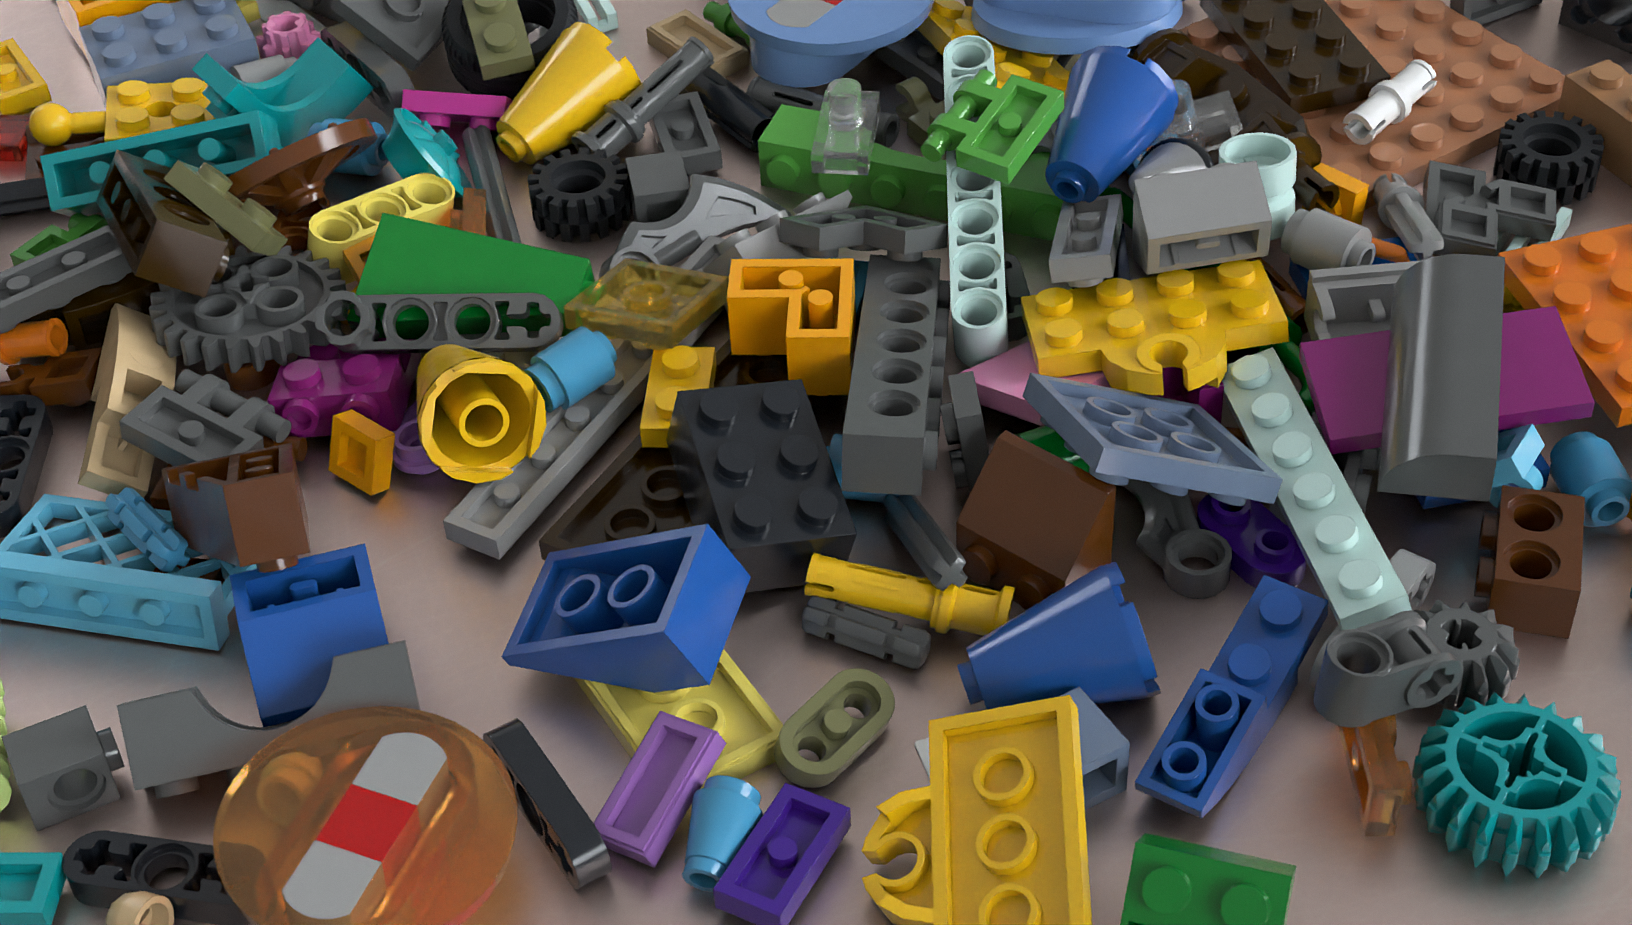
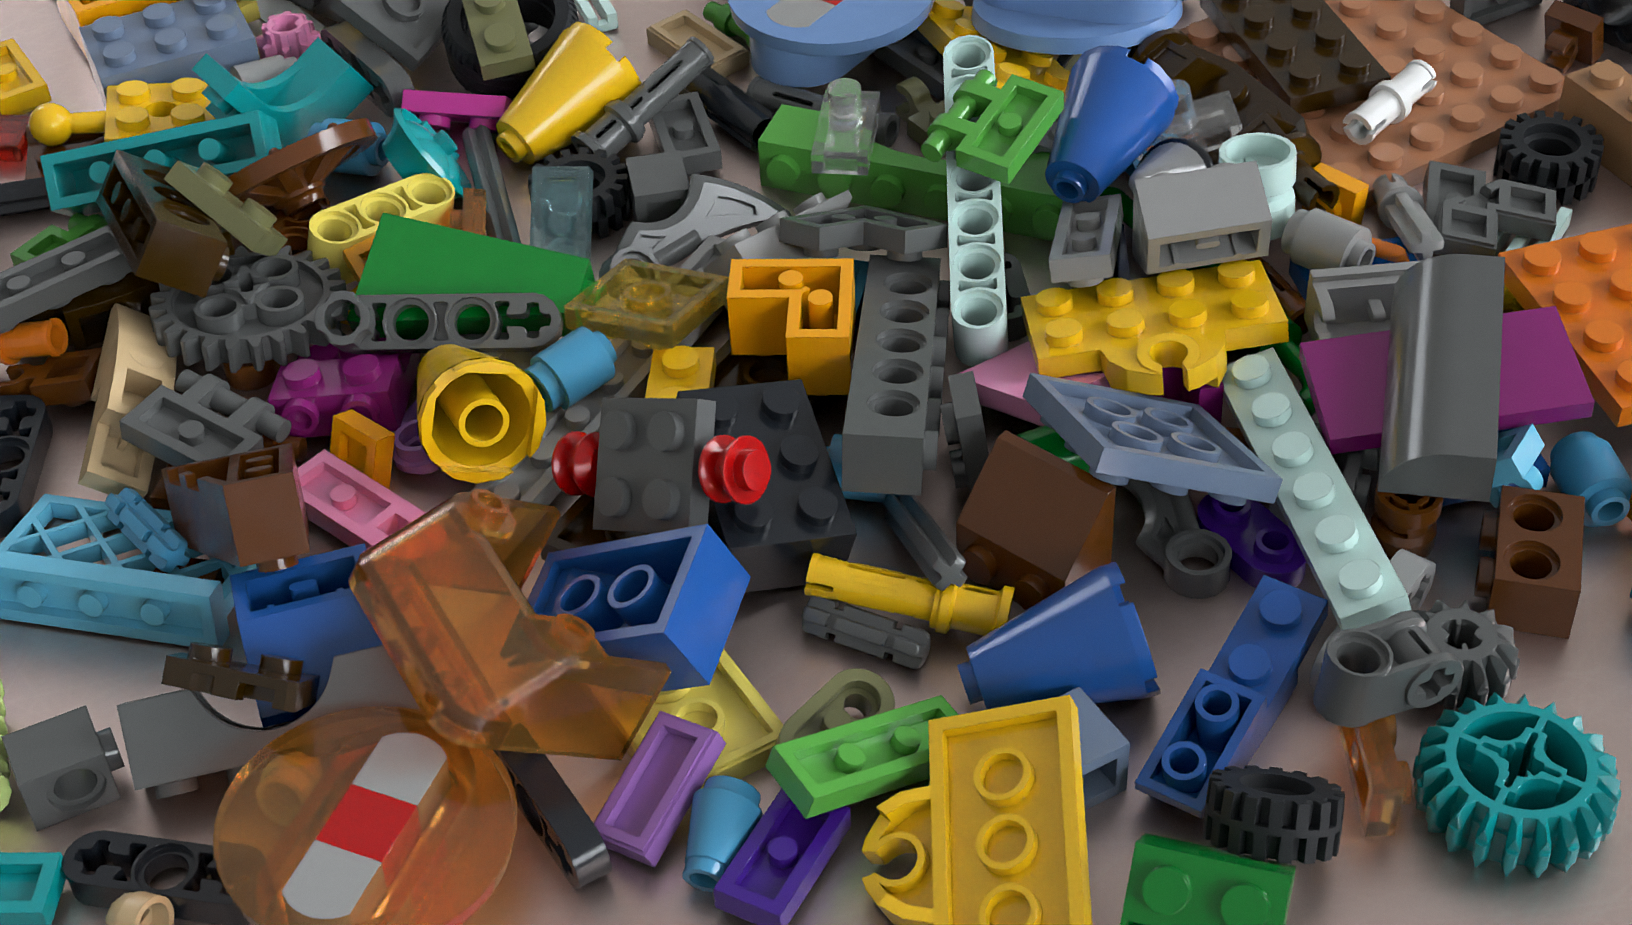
(211, 671): none -> dark brown wing
(351, 502): none -> bright pink plate
(477, 651): none -> clear orange windscreen
(562, 209): none -> clear light blue plate
(659, 465): none -> dark grey plate
(857, 758): none -> bright green plate
(1273, 814): none -> black tyre
(1405, 522): none -> reddish brown wheel
(1572, 36): none -> reddish brown tile

